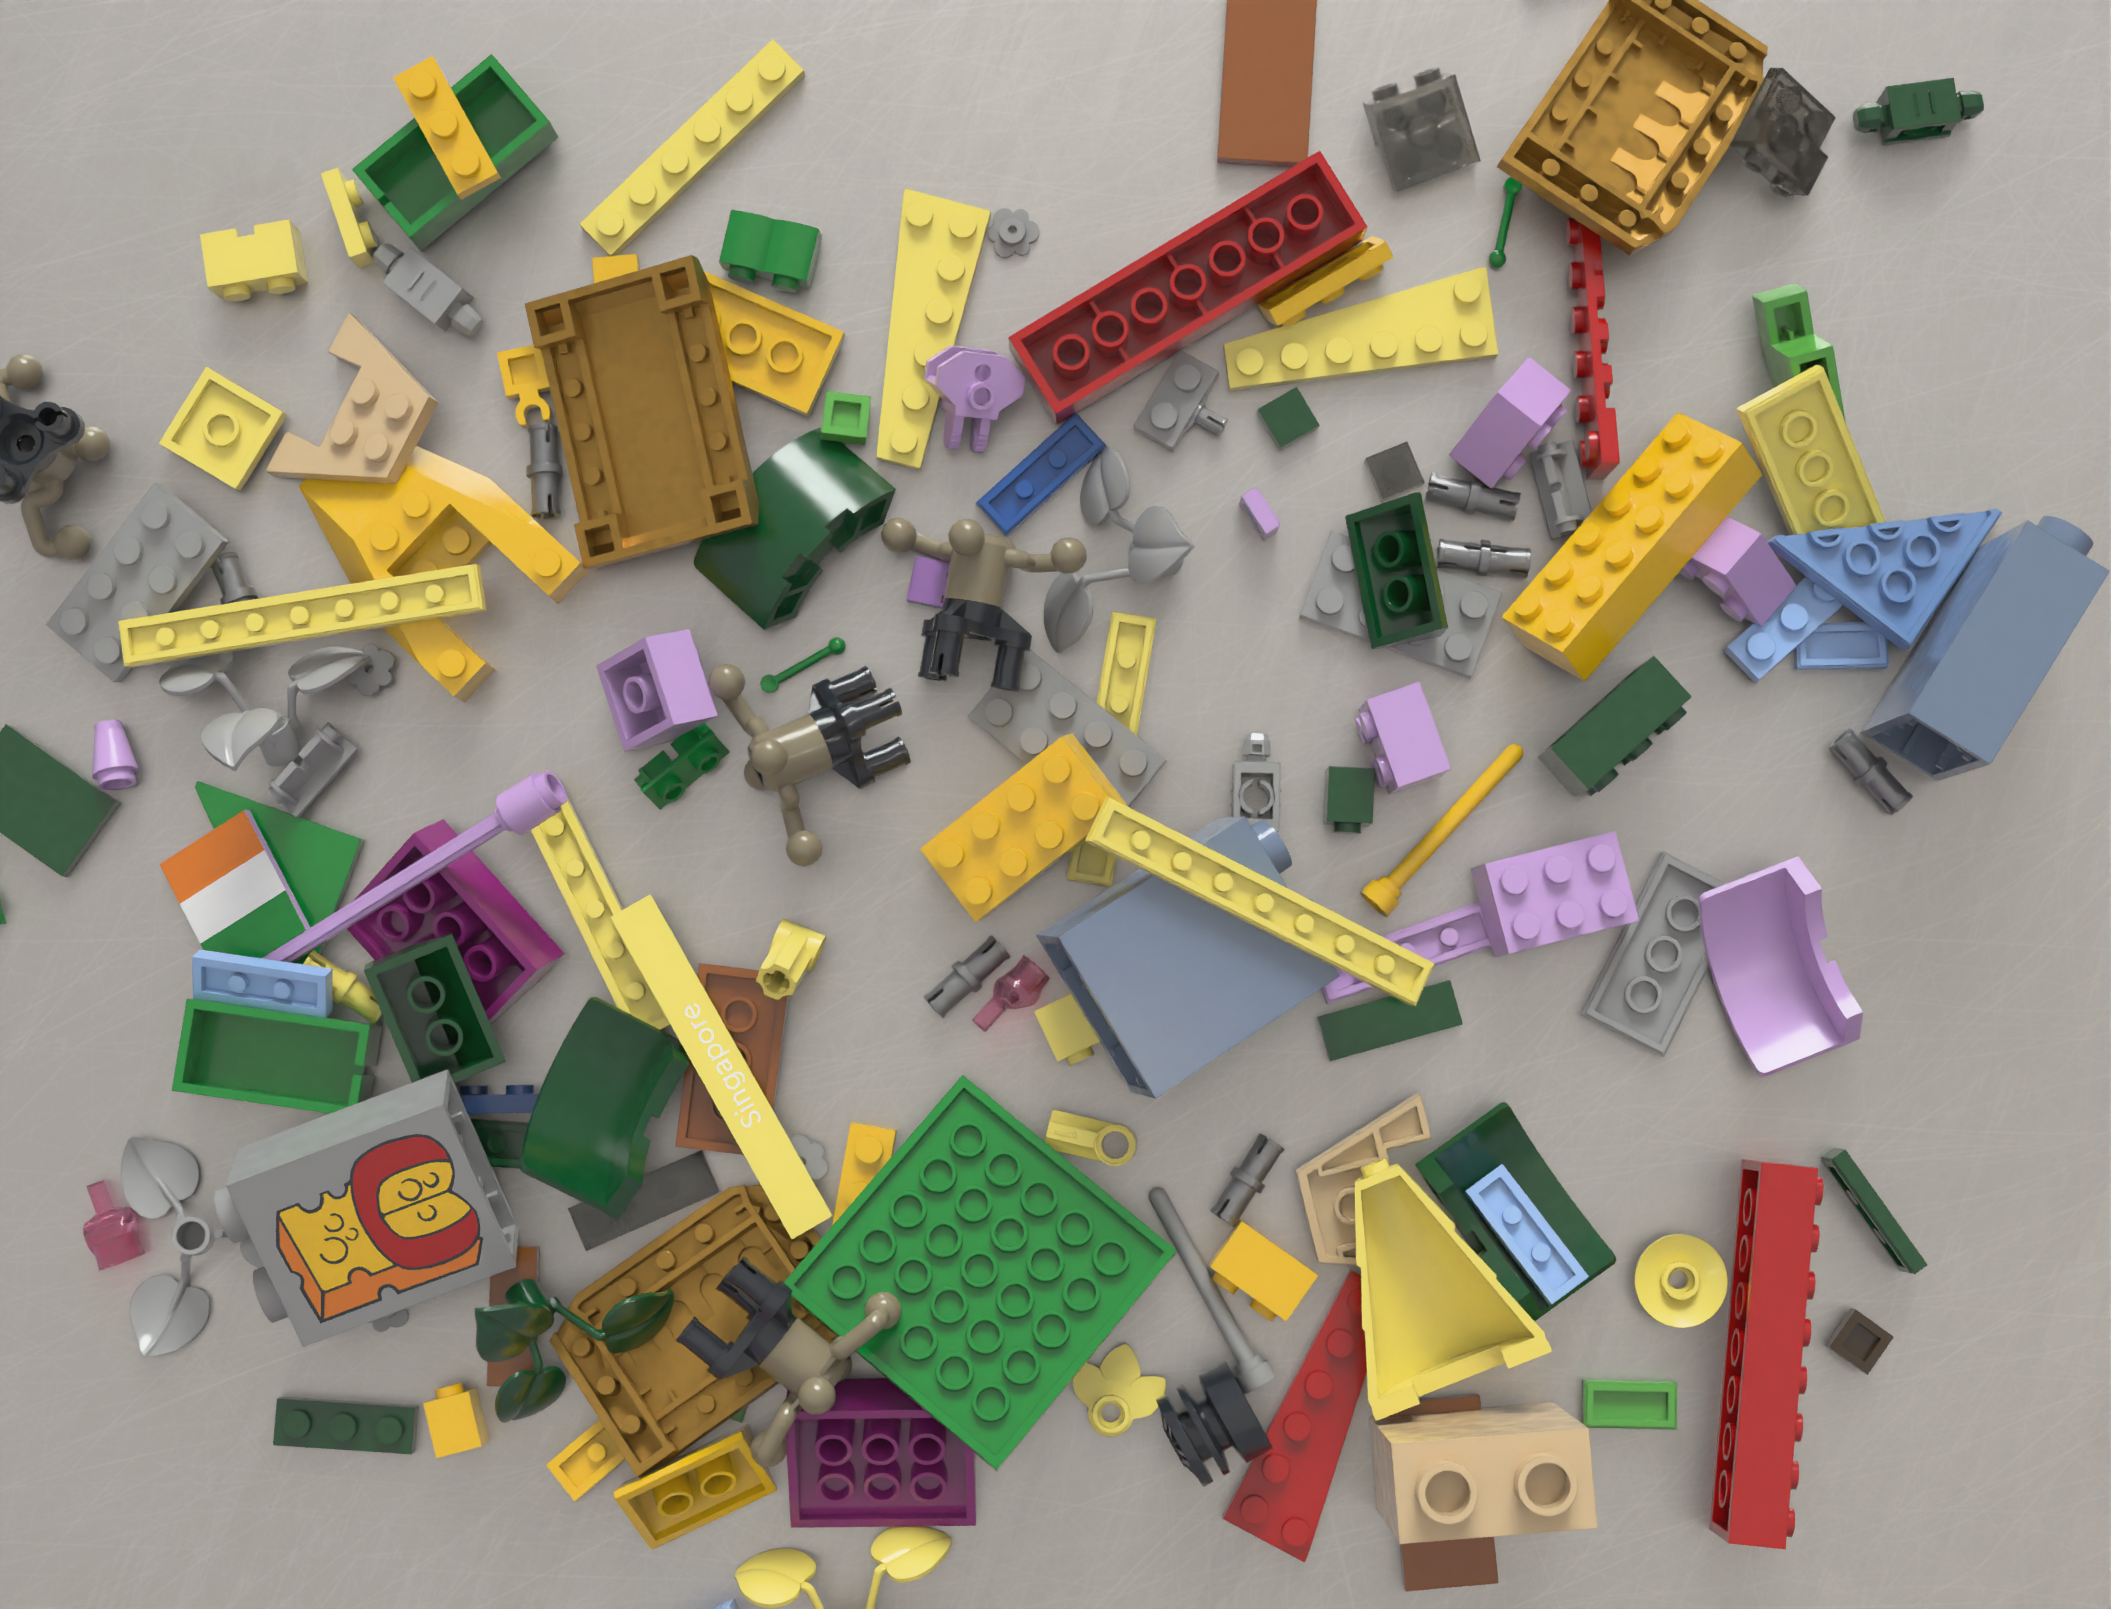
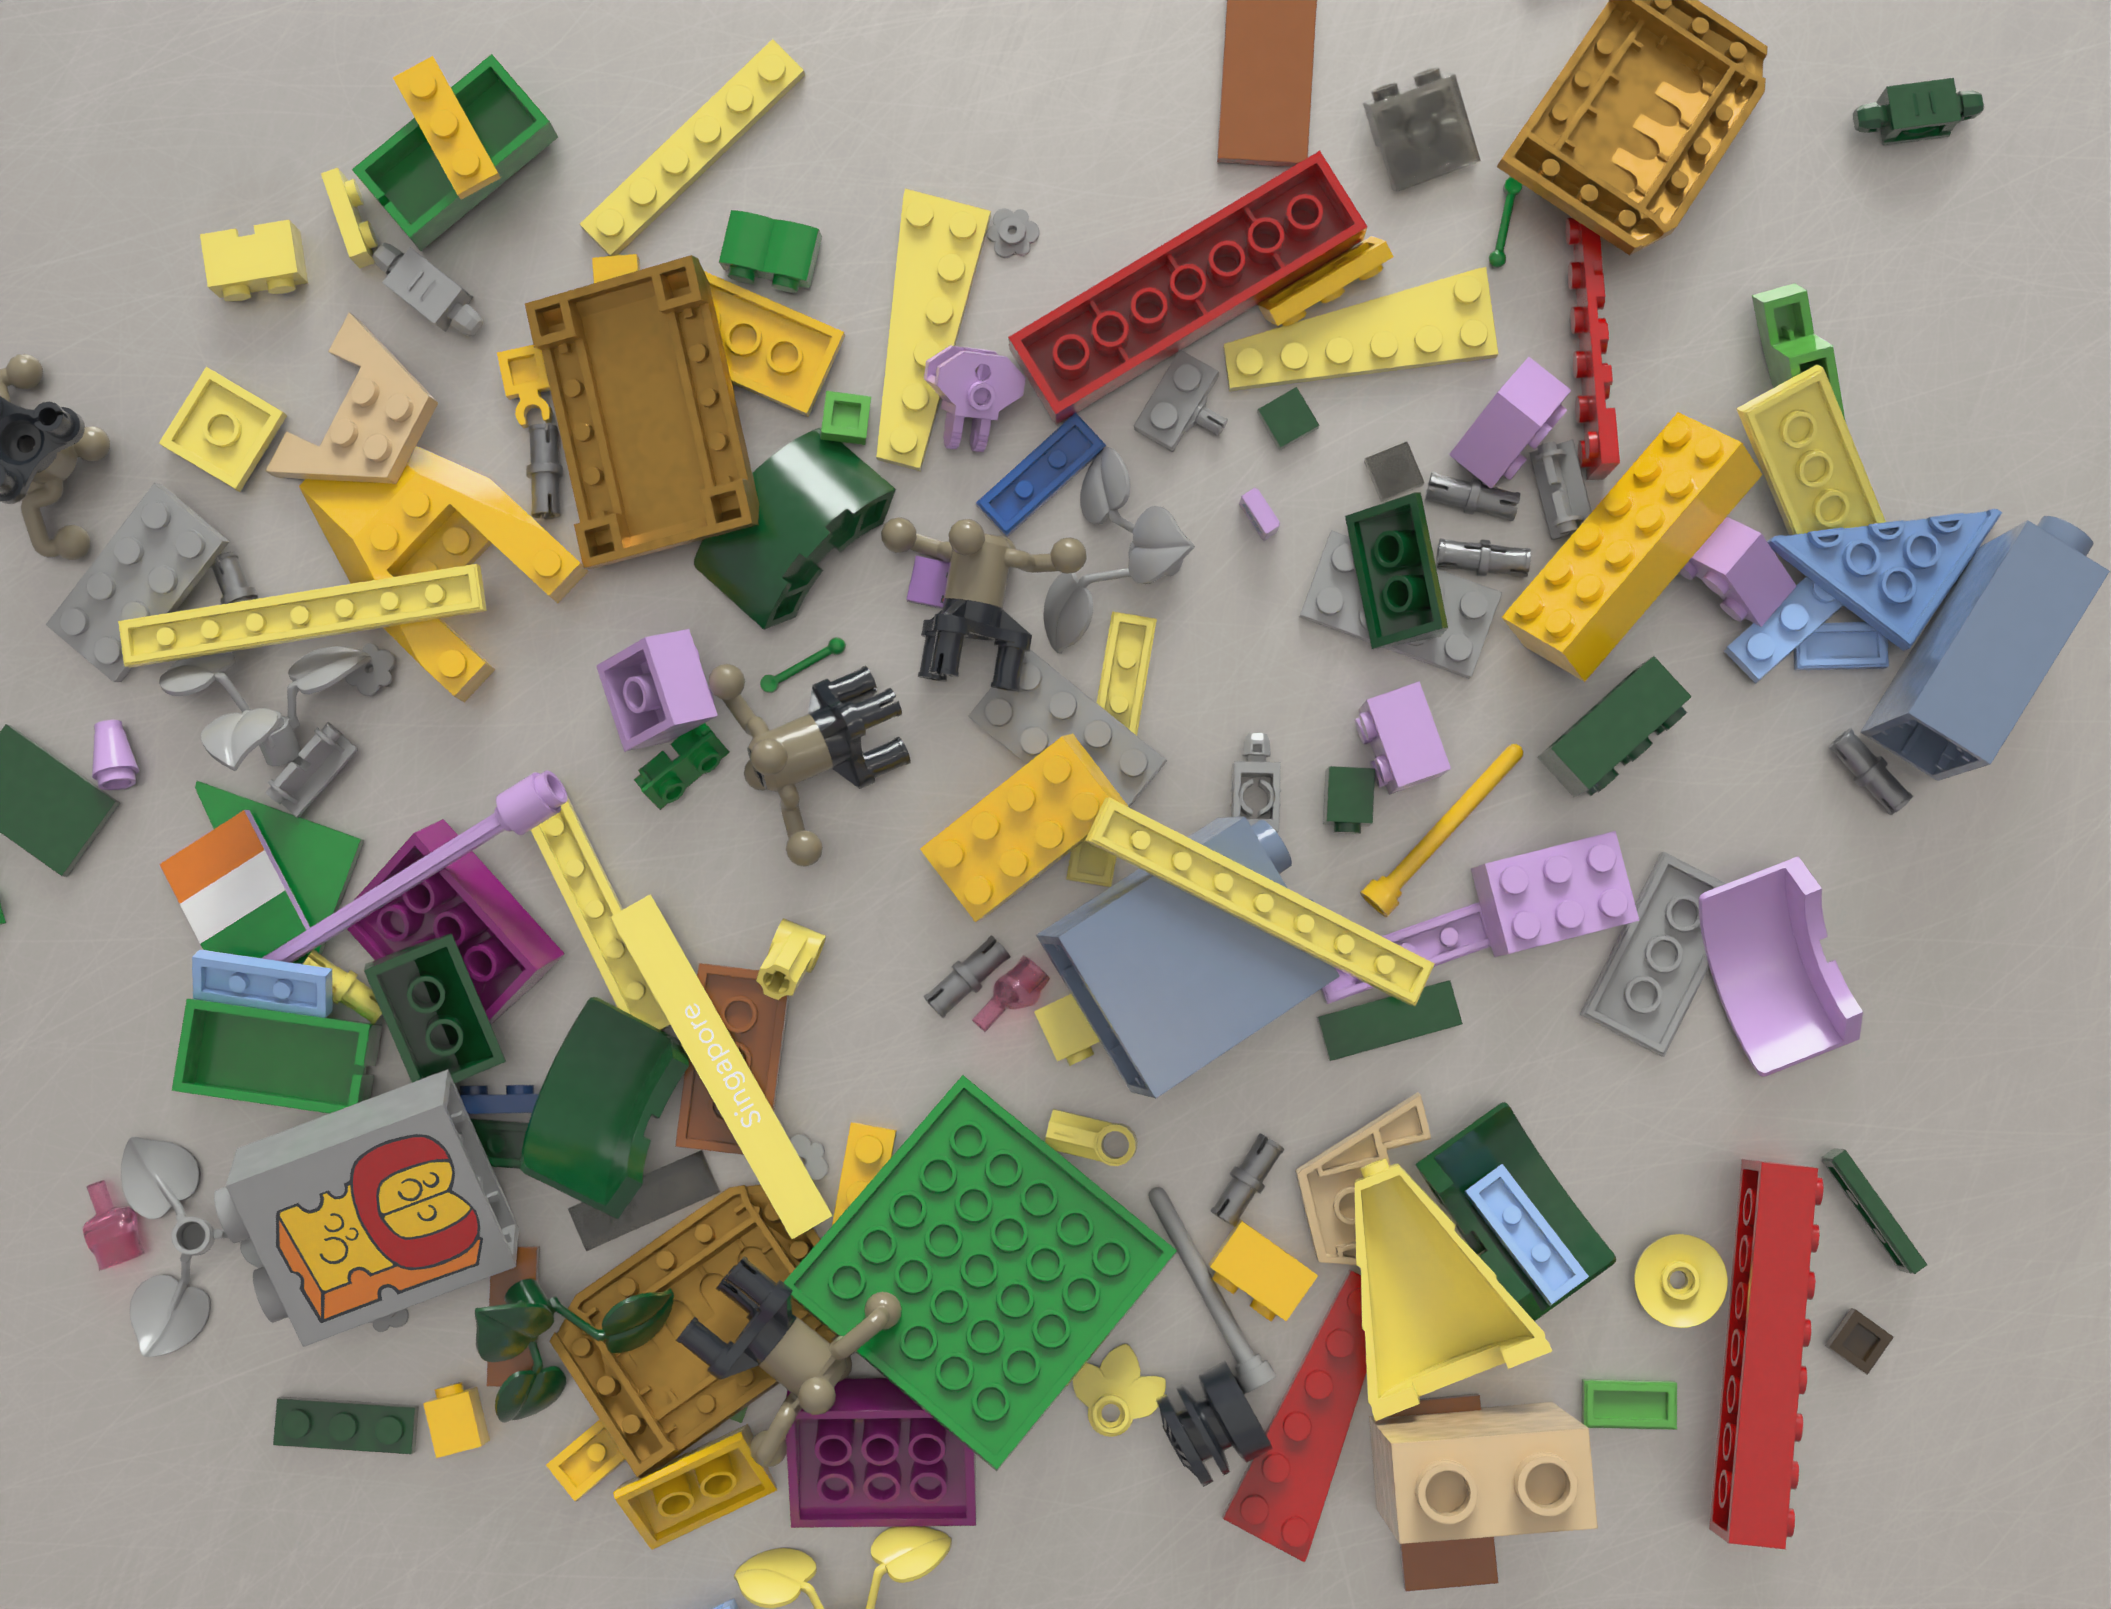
(1784, 135): clear smoke plate -> none

